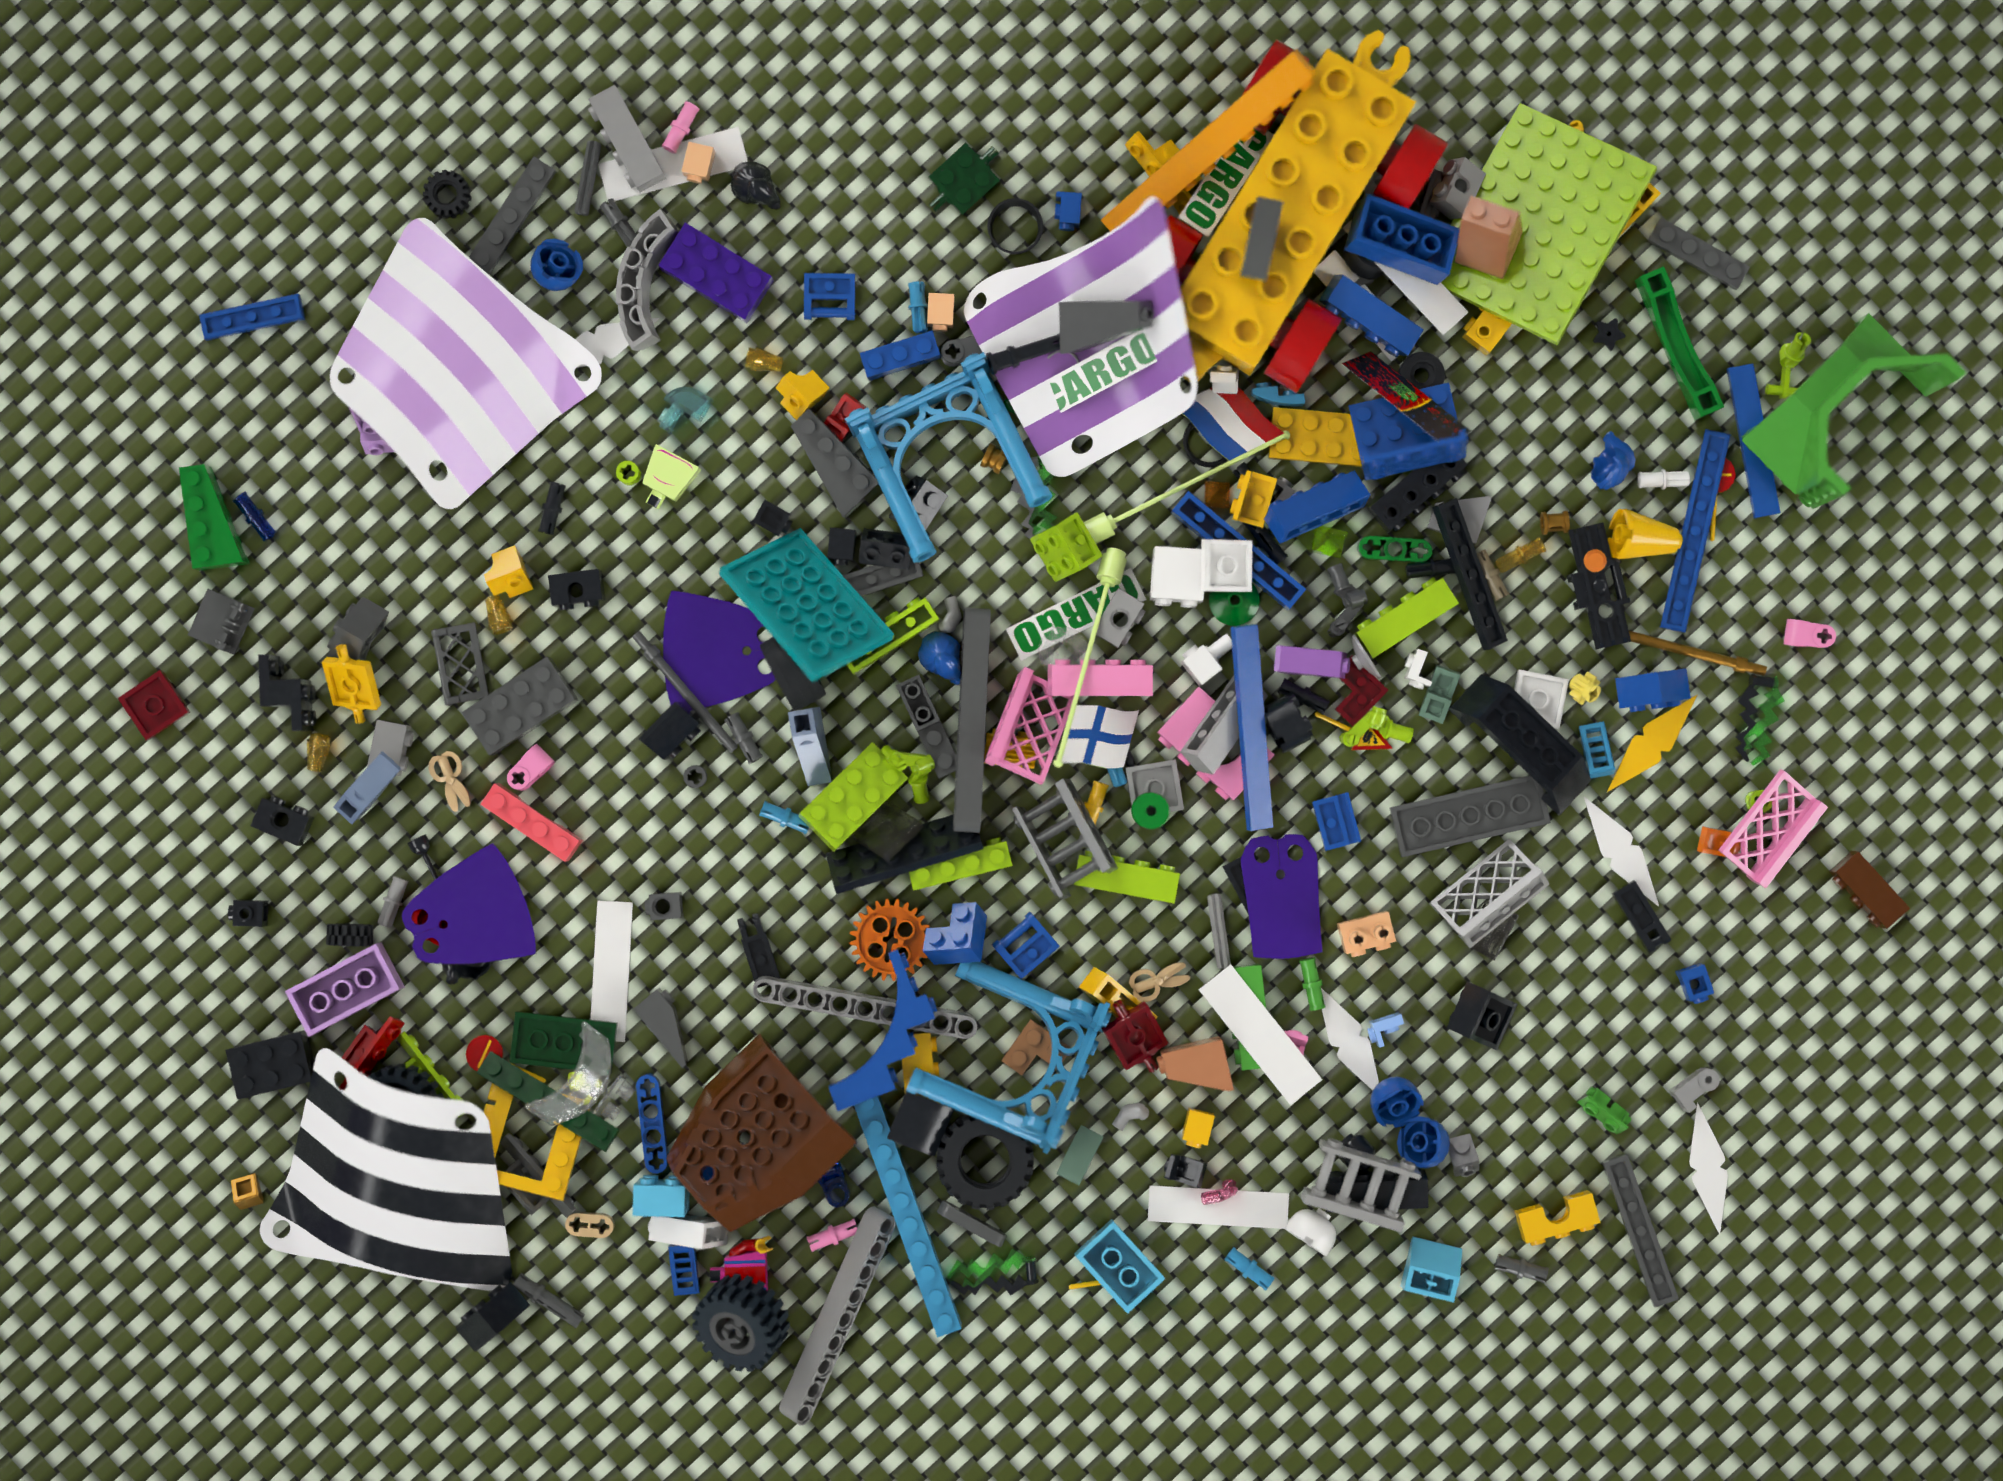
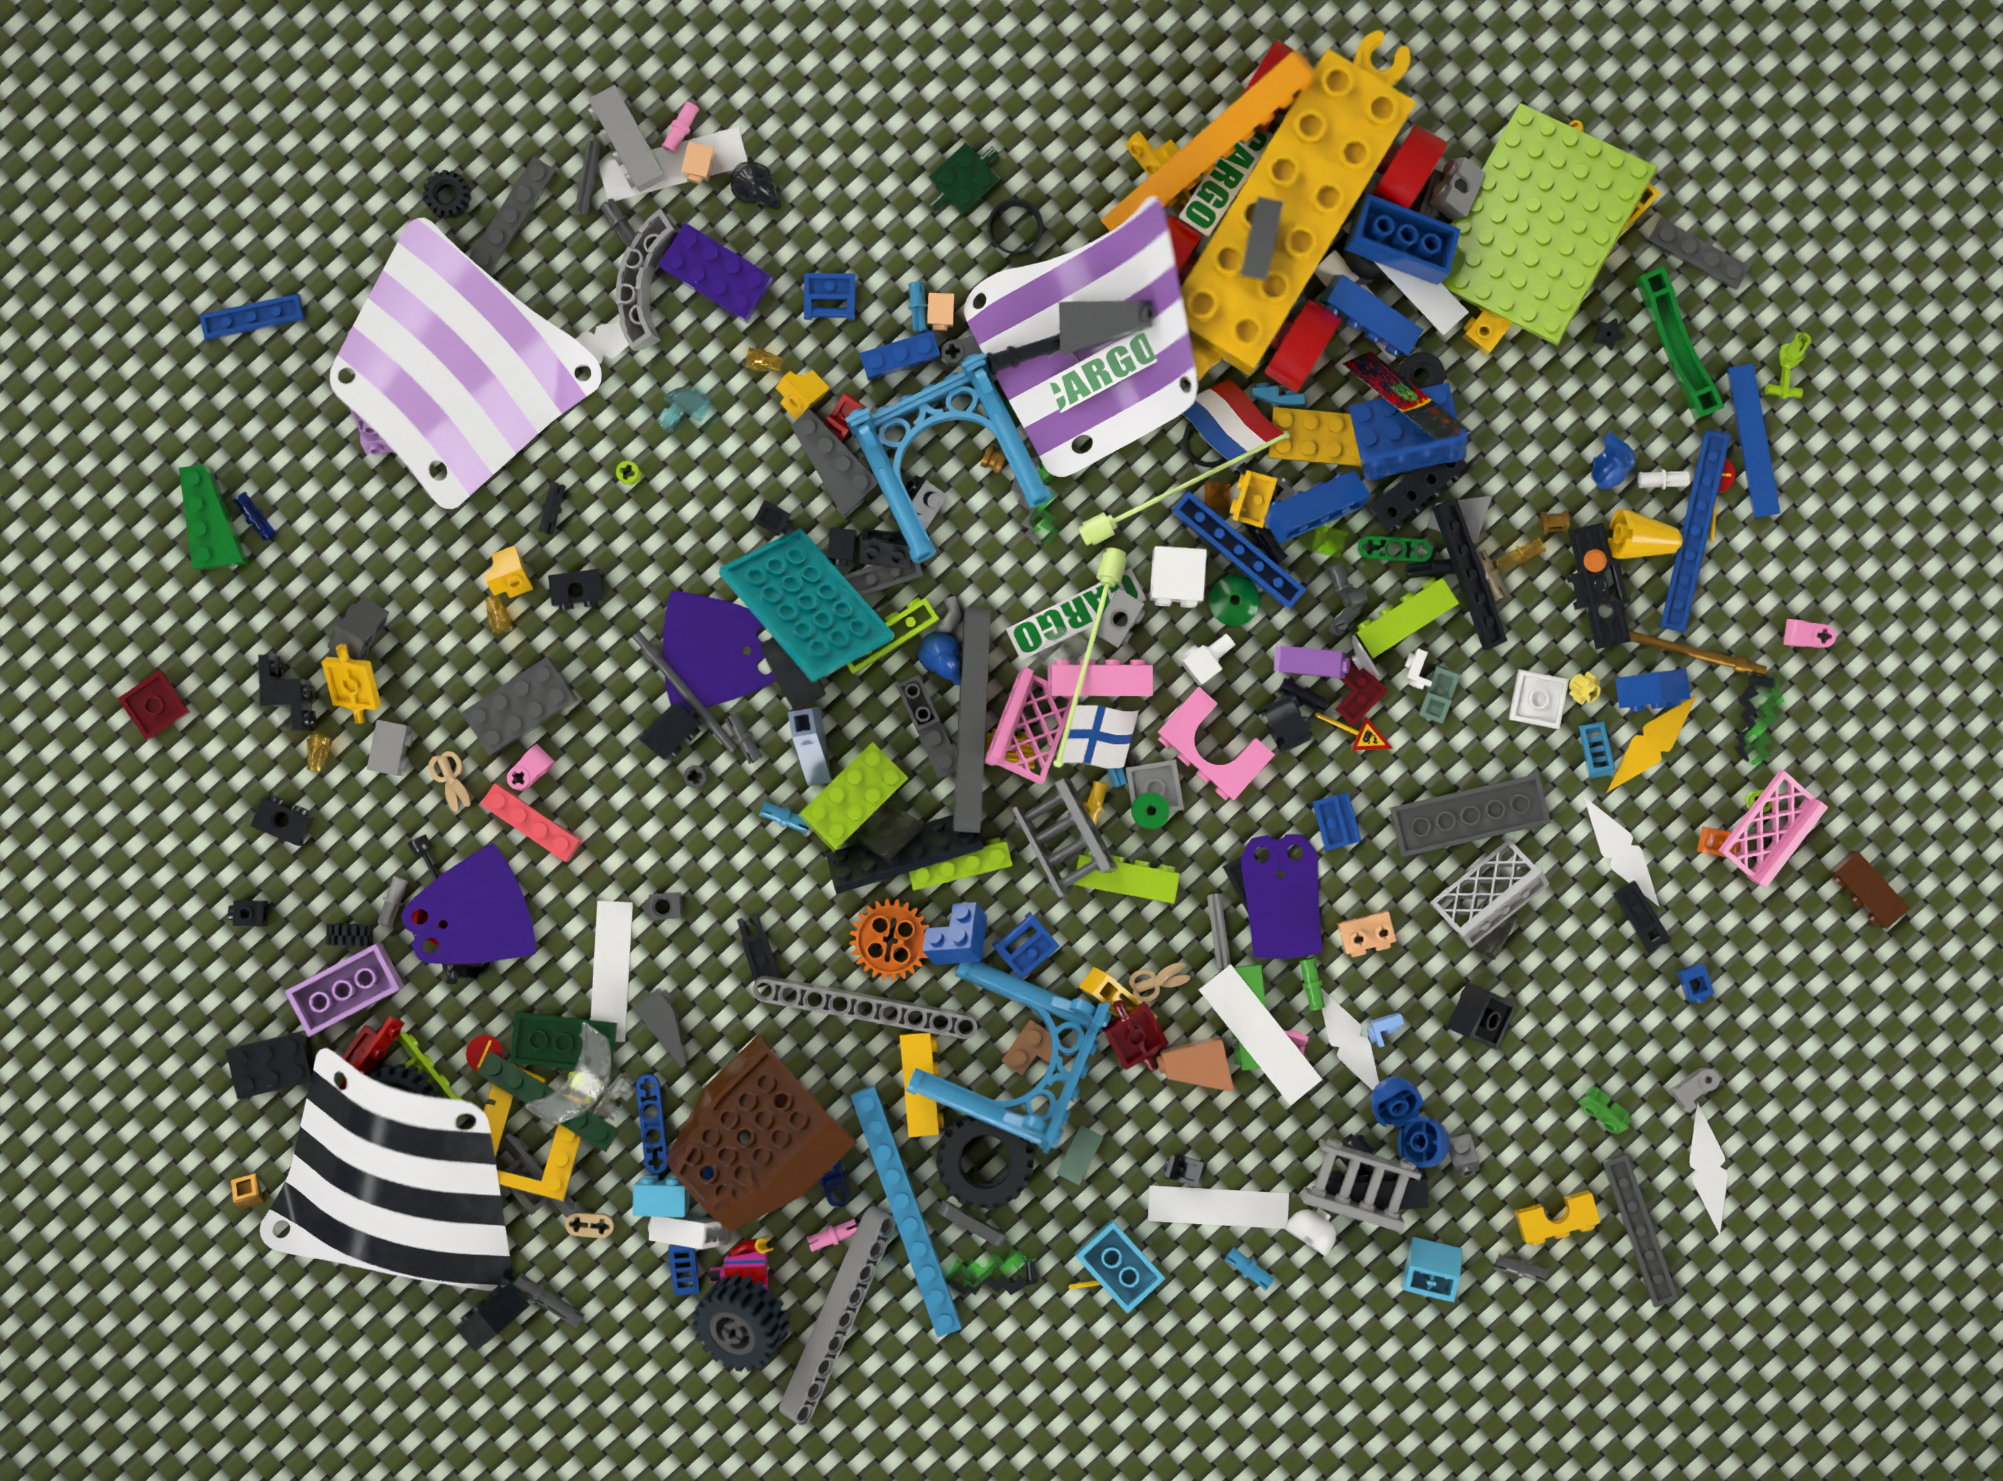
(221, 621): dark grey hinge -> none
(367, 788): sand blue slope -> none
(479, 672): dark grey window -> none
(556, 265): blue cylinder -> none
(668, 476): yellowish green torso -> none
(874, 1076): blue arch -> none
(920, 768): lime pin -> none
(920, 1123): black slope -> none
(1066, 547): lime bracket -> none
(1068, 210): blue brick -> none
(1130, 1112): light grey arm -> none
(1197, 1127): yellow brick -> none
(1215, 733): light grey brick -> none
(1215, 1196): clear pink arm -> none
(1224, 379): white bracket -> none
(1226, 565): white plate -> none
(1252, 727): tile -> none
(1379, 721): lime pin -> none
(1488, 237): nougat slope -> none
(1525, 739): black slope -> none
(1796, 432): bright green panel -> none

